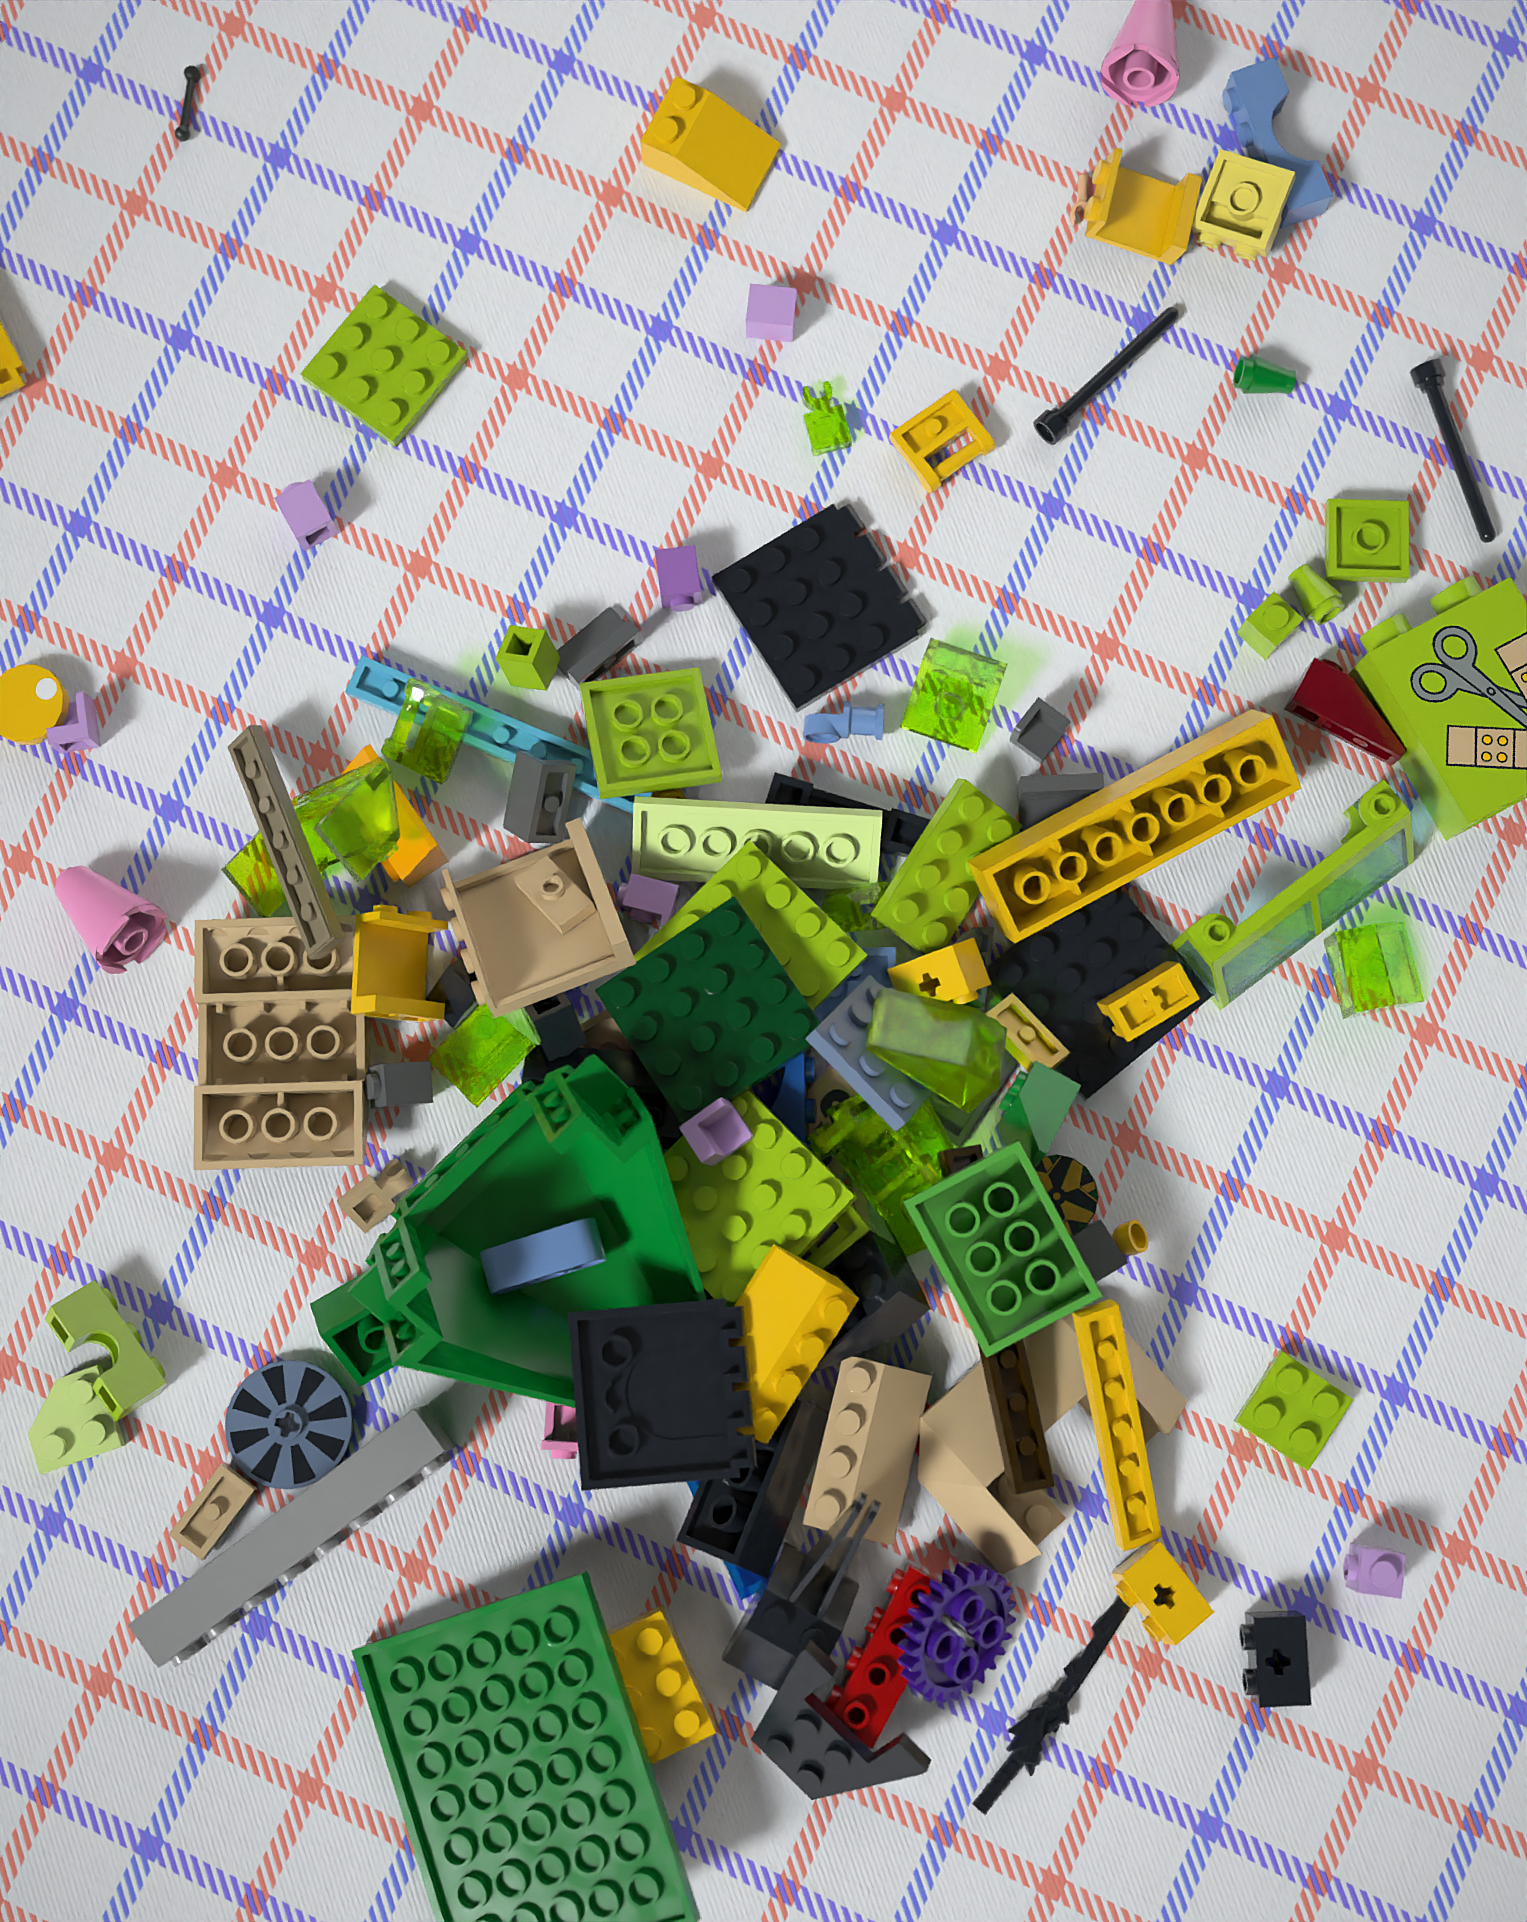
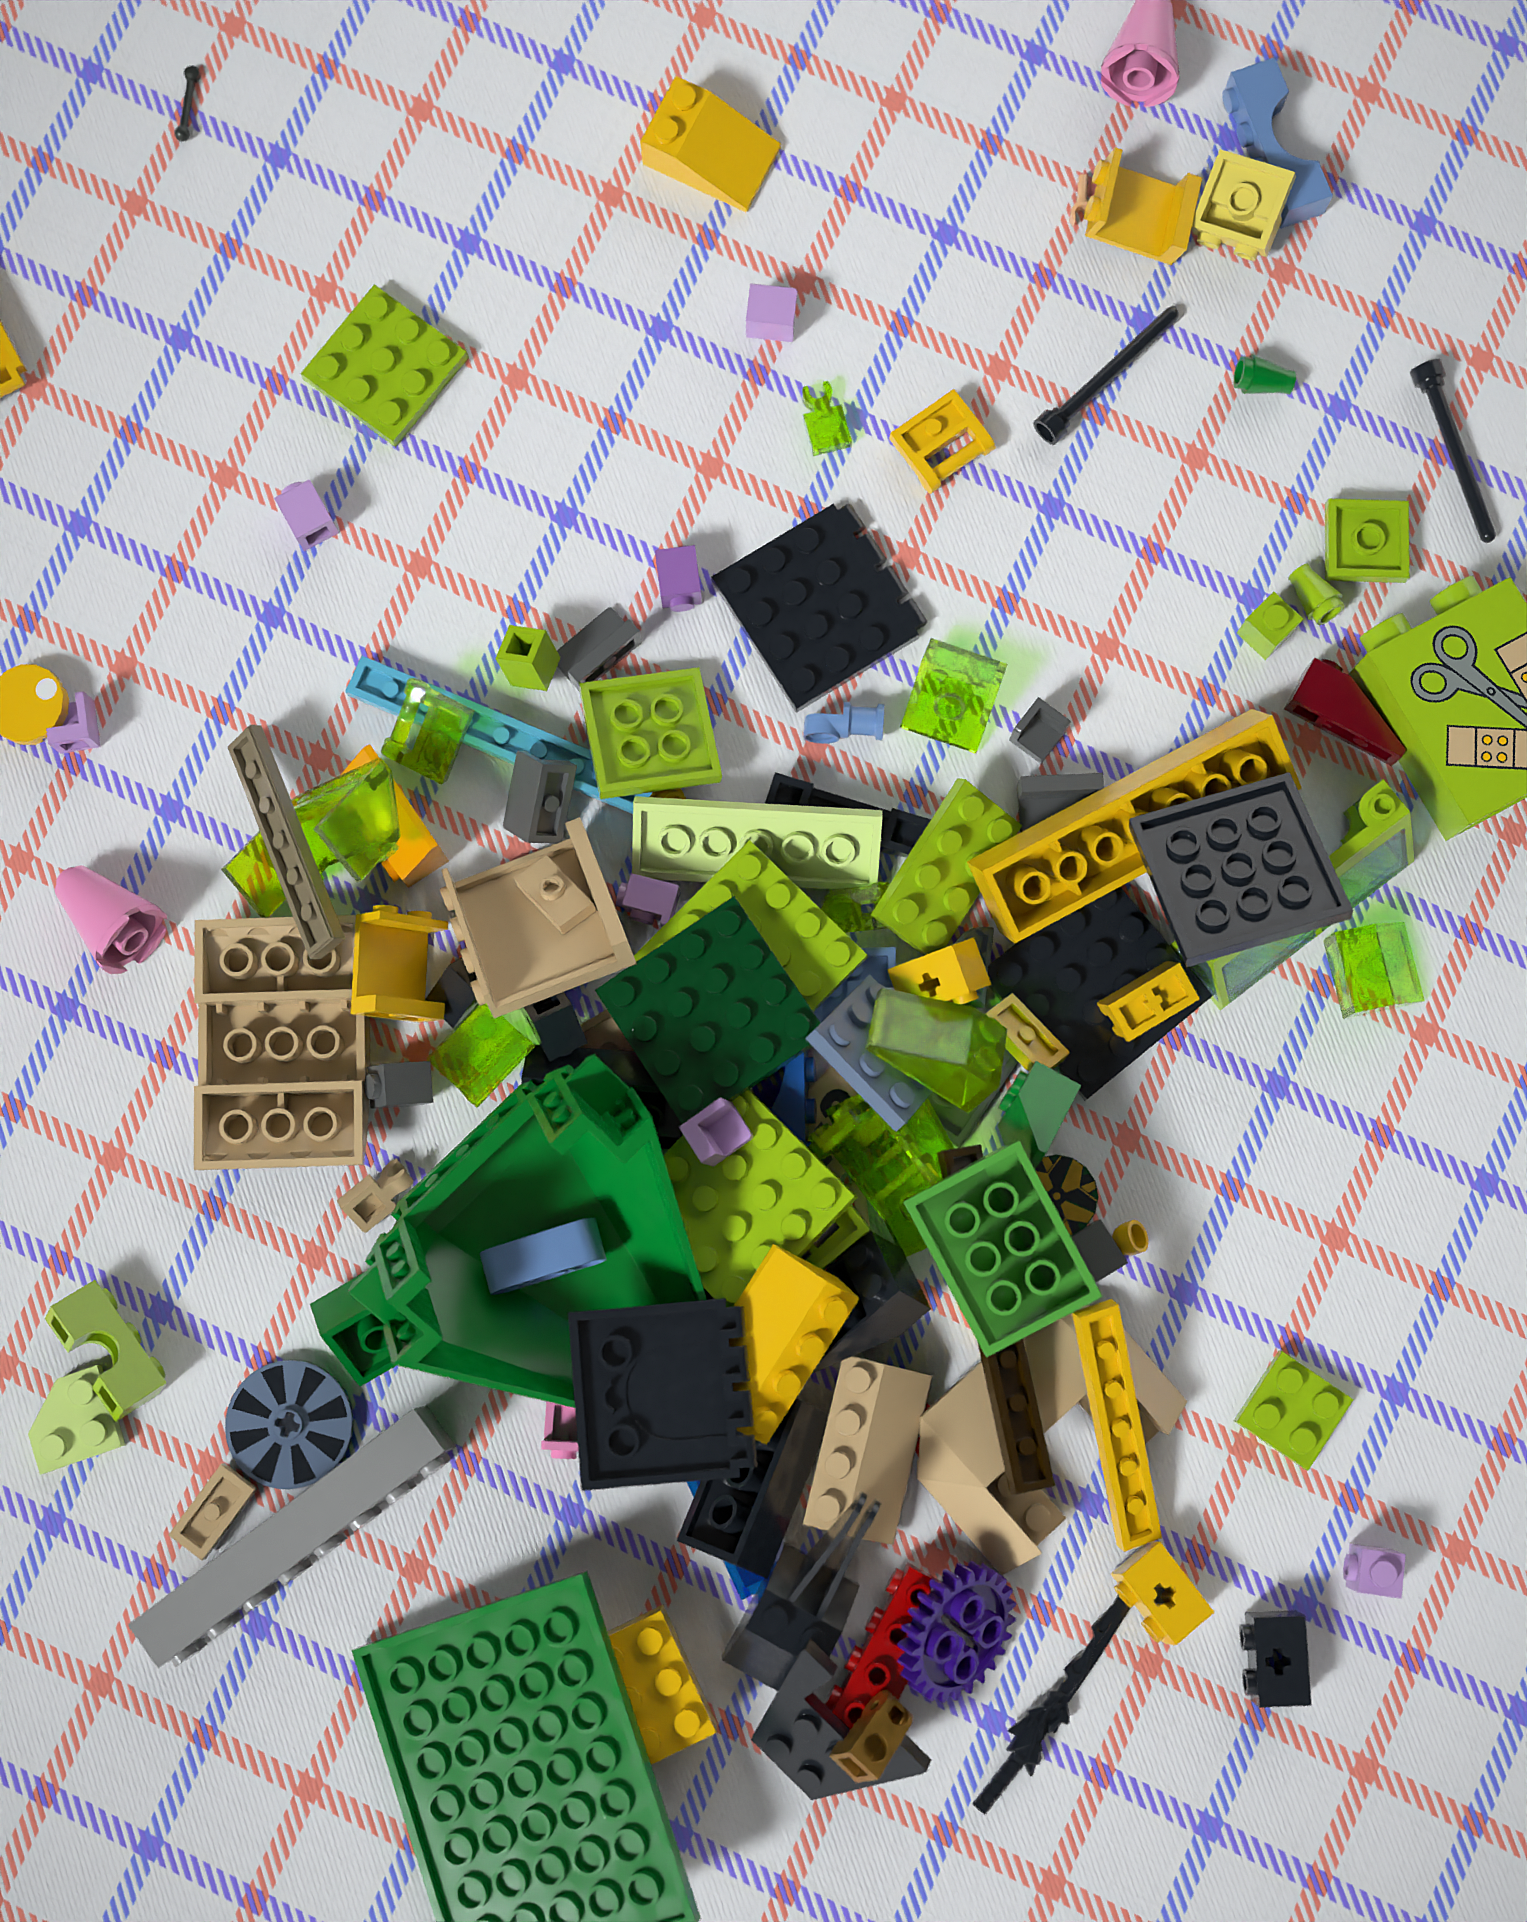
(873, 1738): none -> pearl gold leg
(1239, 869): none -> black plate

